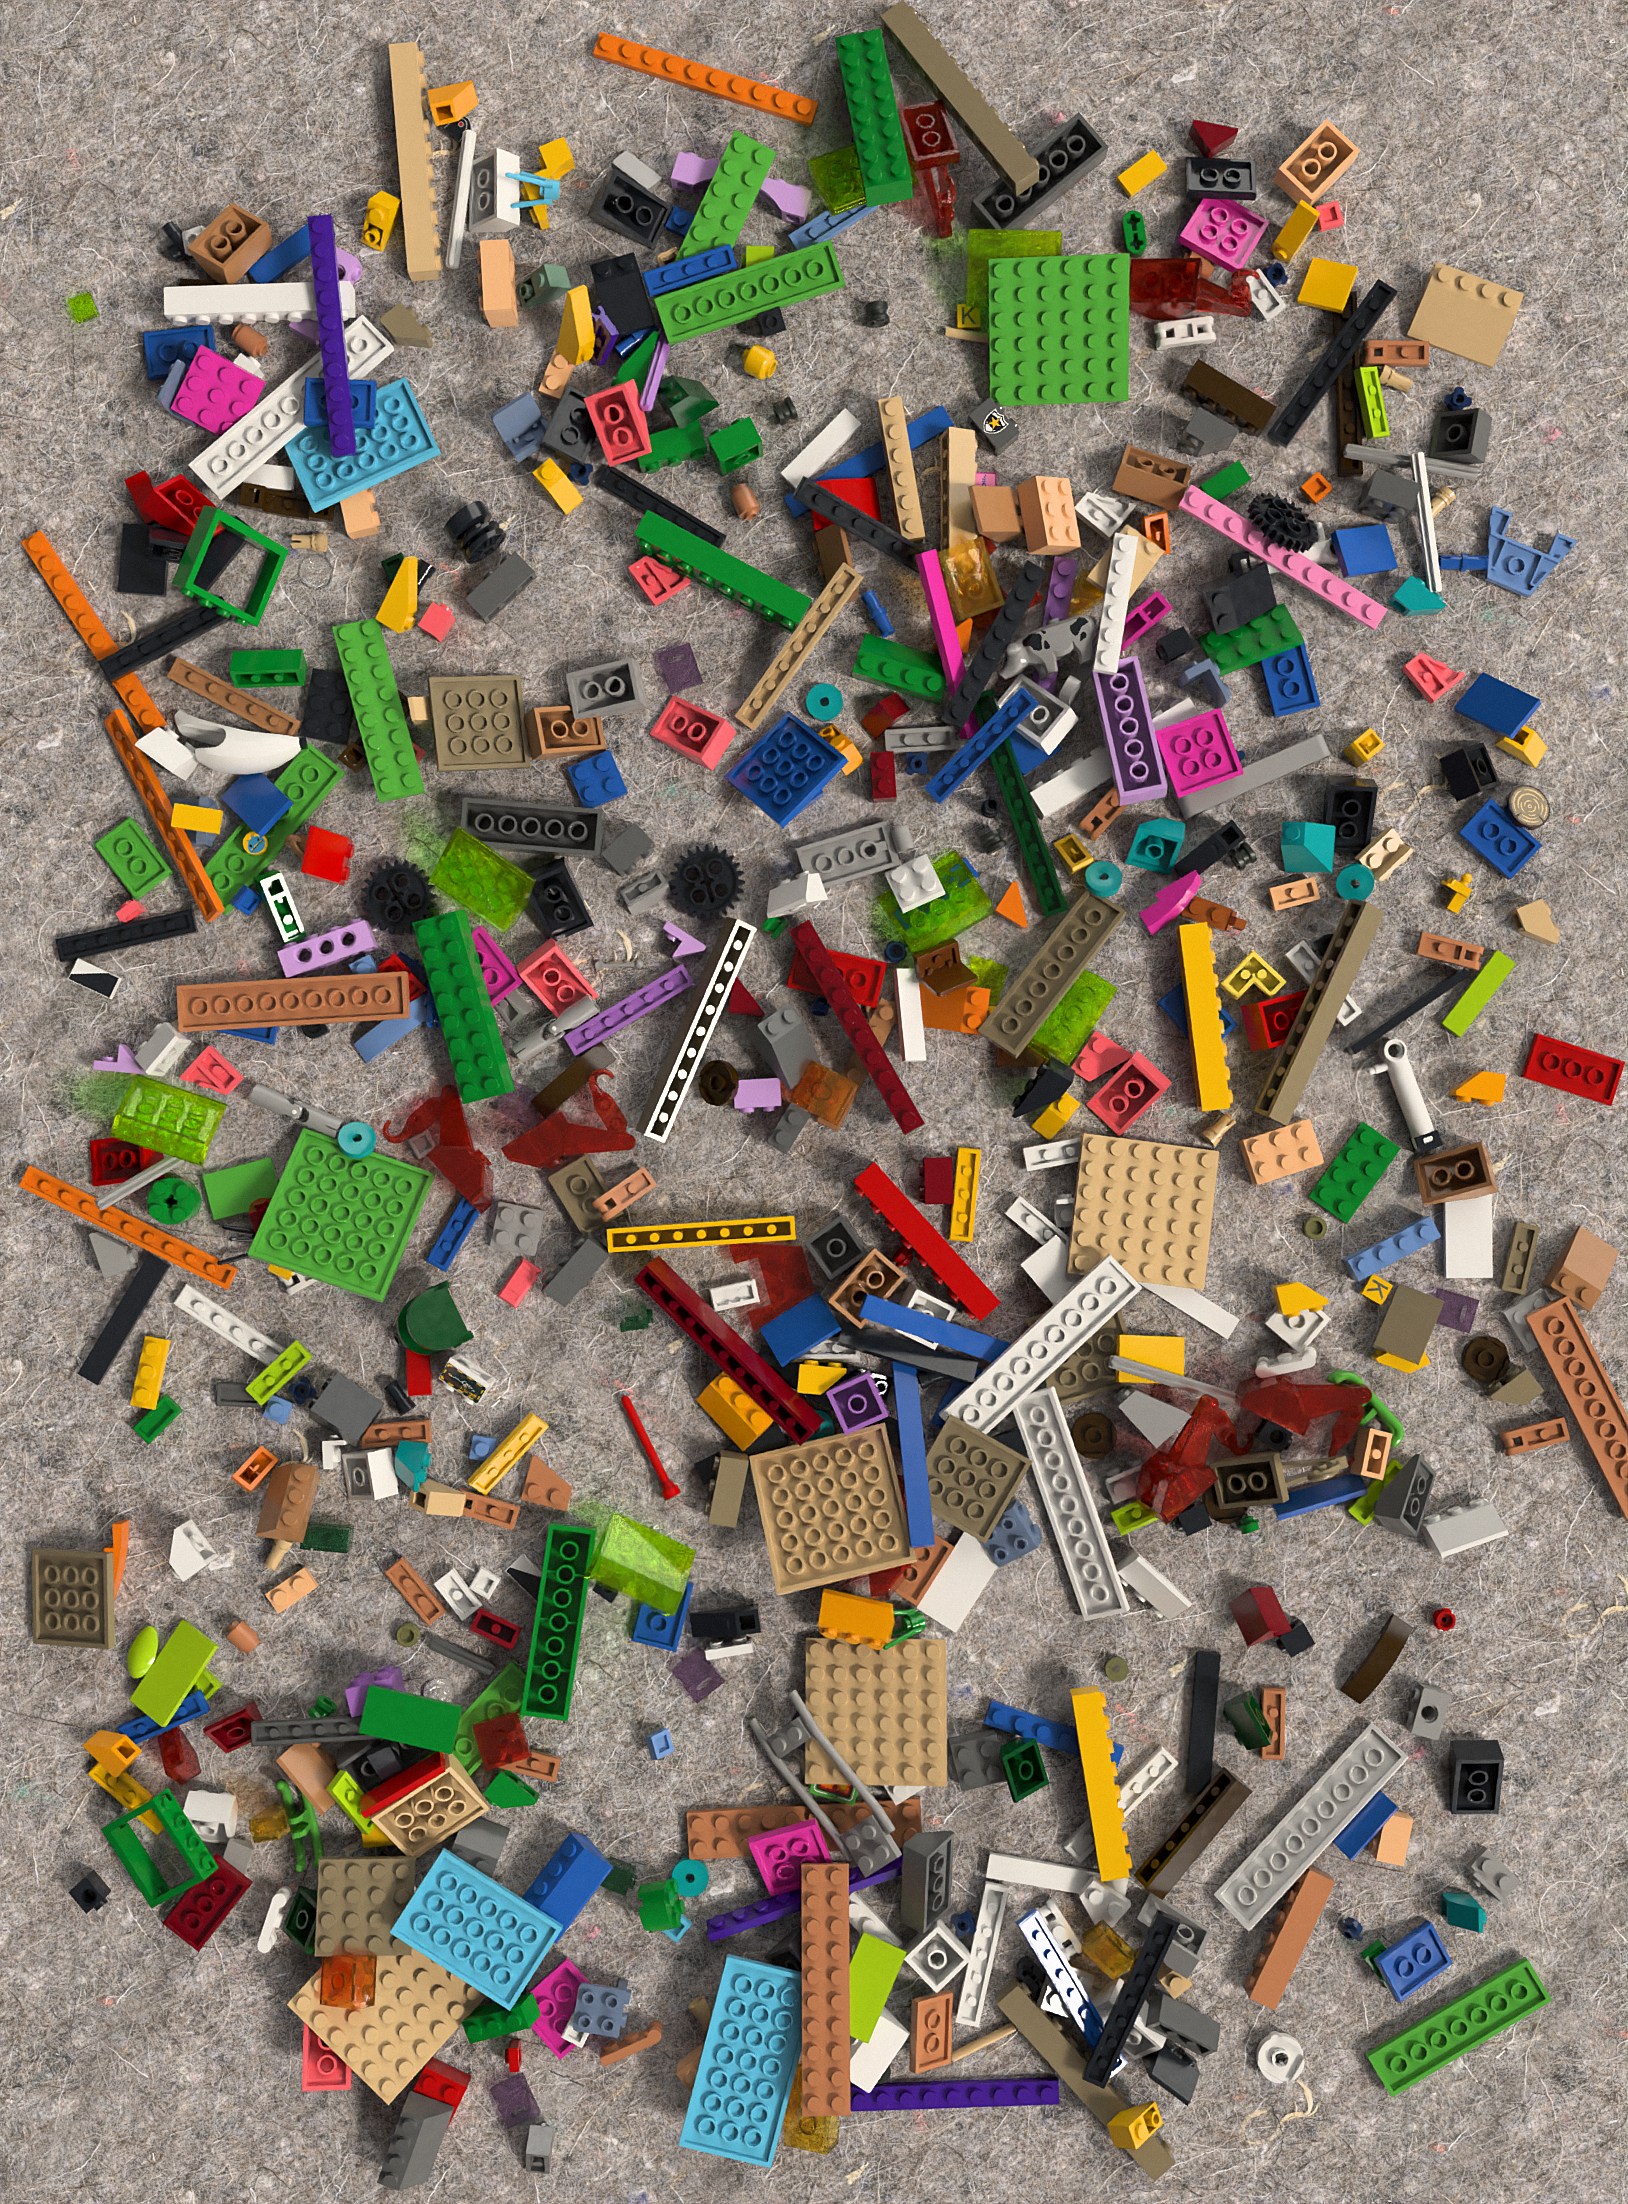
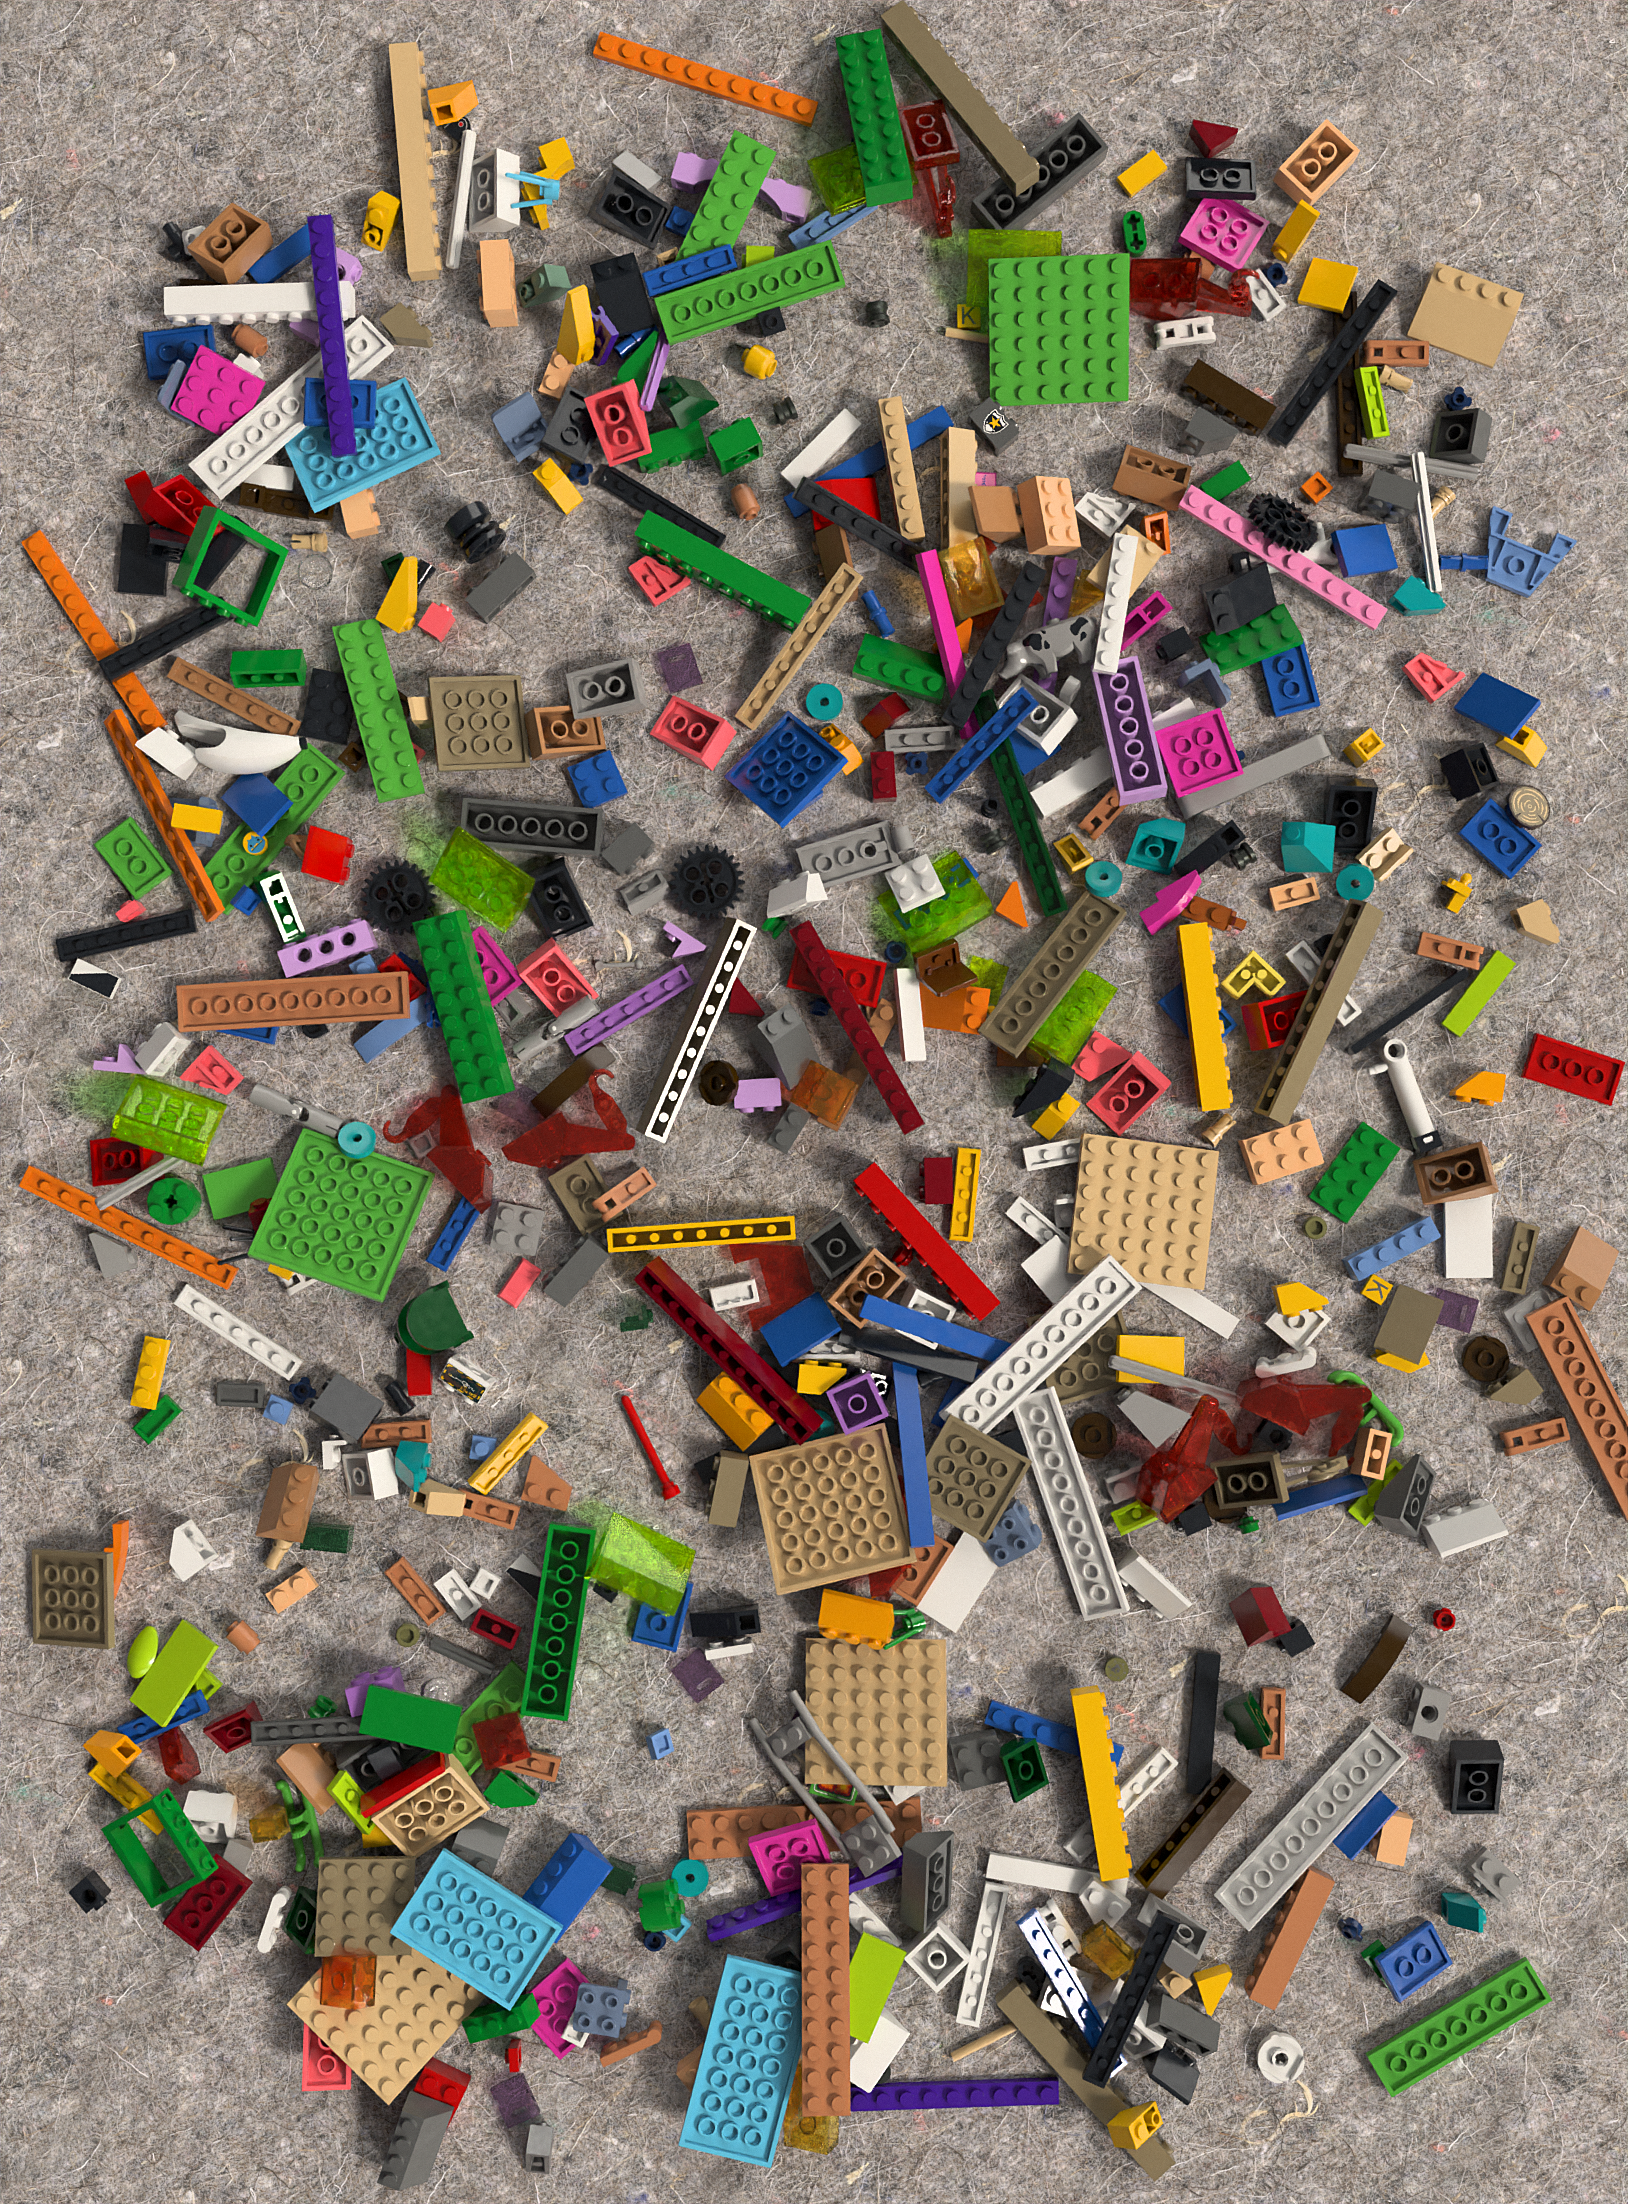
(83, 307): clear neon green tile -> none
(124, 1319): black tile -> none
(255, 1469): orange slope -> none
(279, 1372): lime plate -> none
(654, 1945): none -> dark blue plate
(931, 2031): nougat plate -> none
(968, 1919): dark blue plate -> none
(1212, 1984): none -> yellow slope
(1329, 217): coral plate -> none

